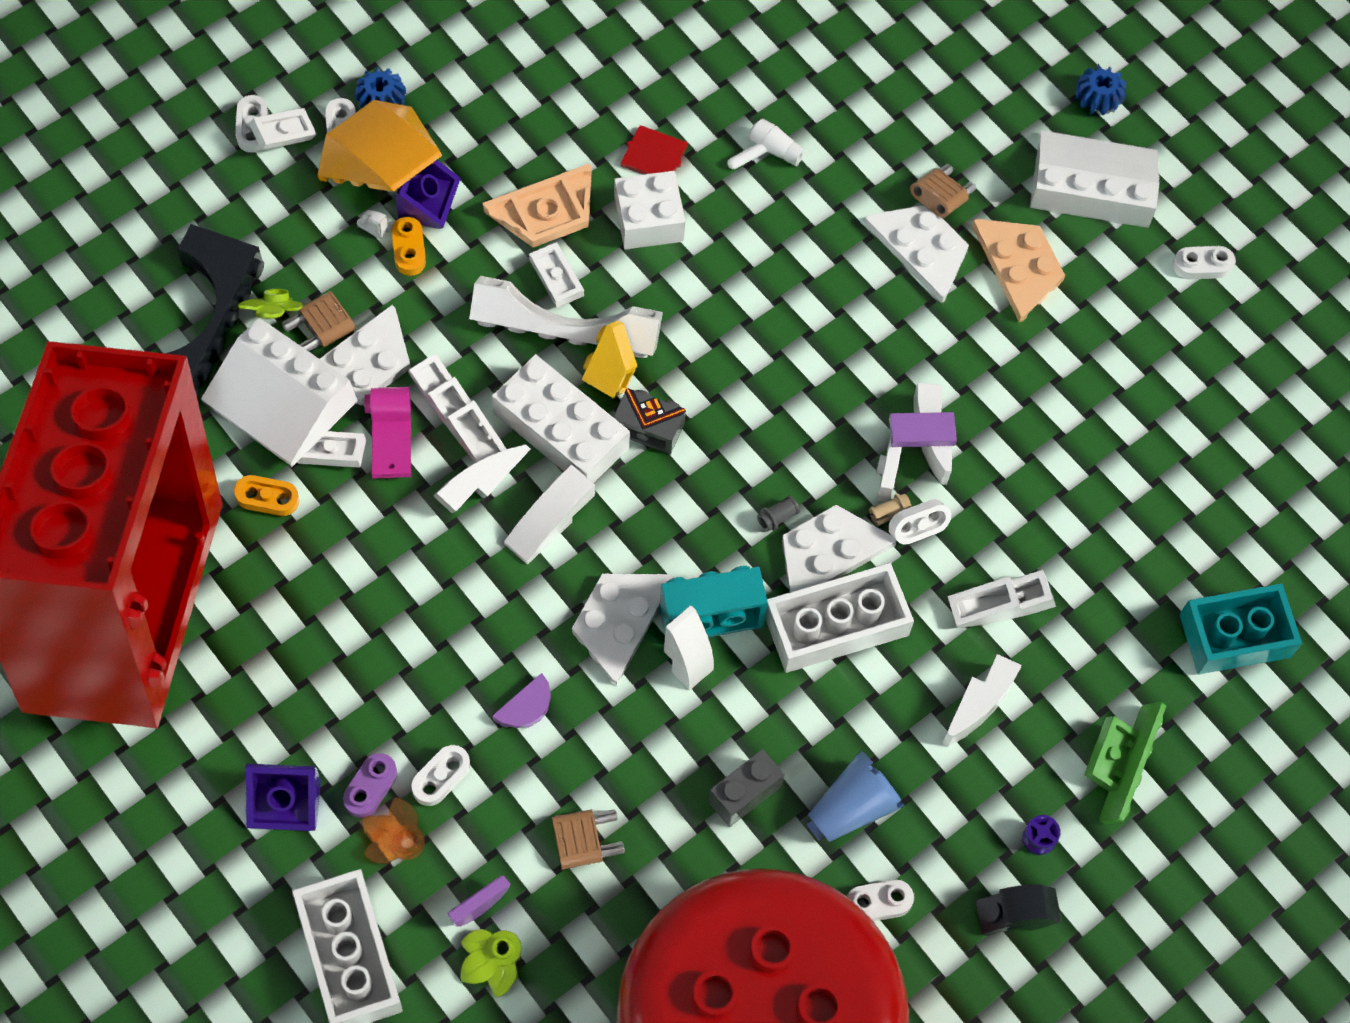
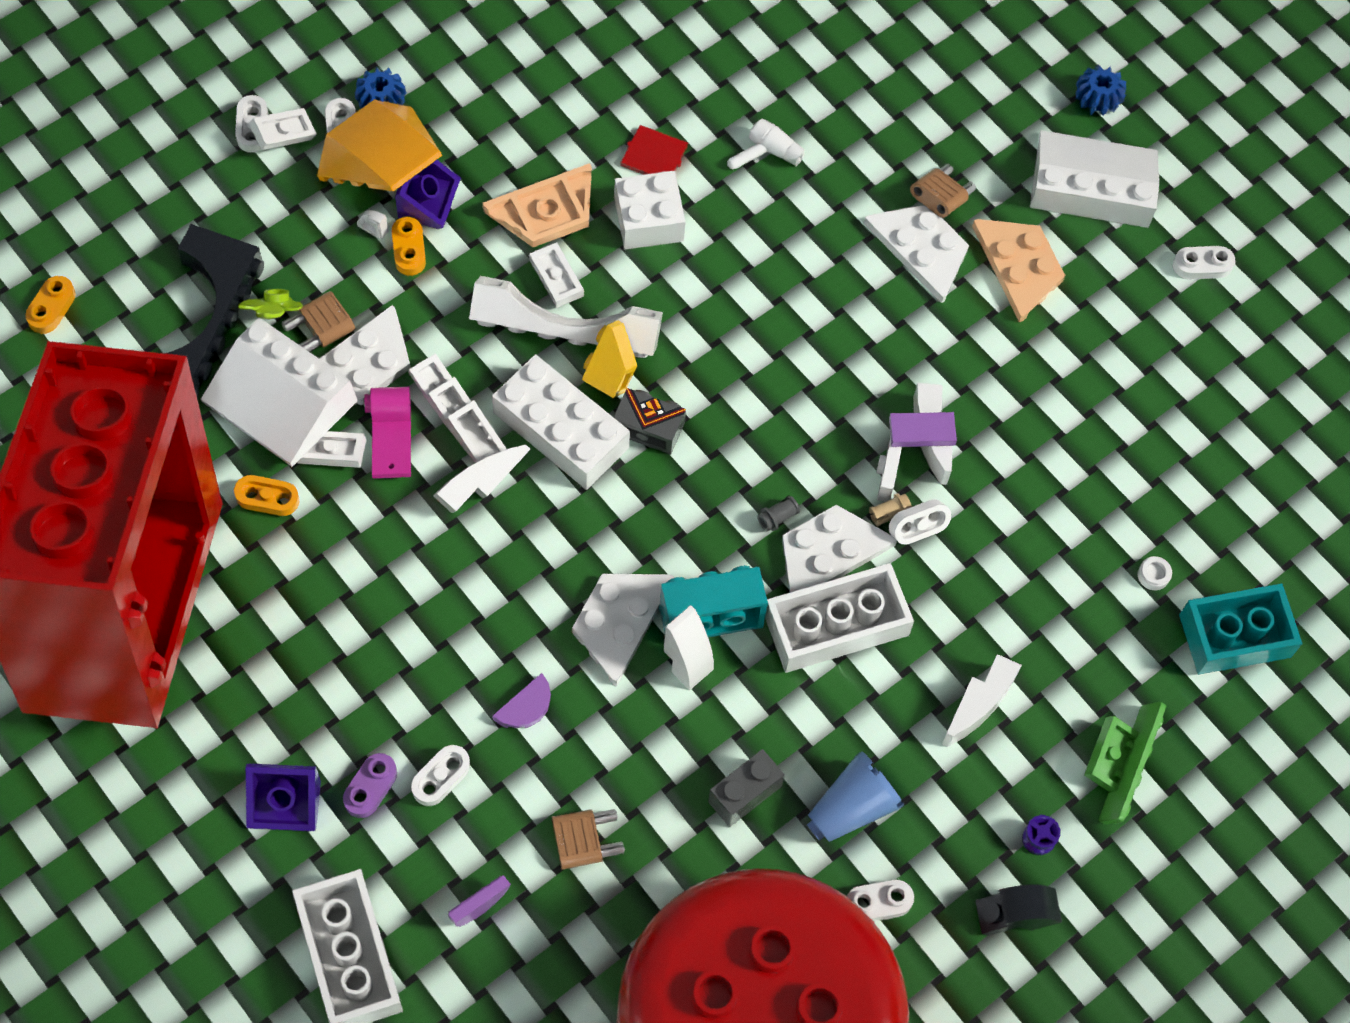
(51, 302): none -> light orange plate
(390, 831): clear orange plate -> none
(487, 963): lime plate -> none
(550, 514): white slope -> none
(1002, 600): white slope -> none
(1154, 573): none -> white tile

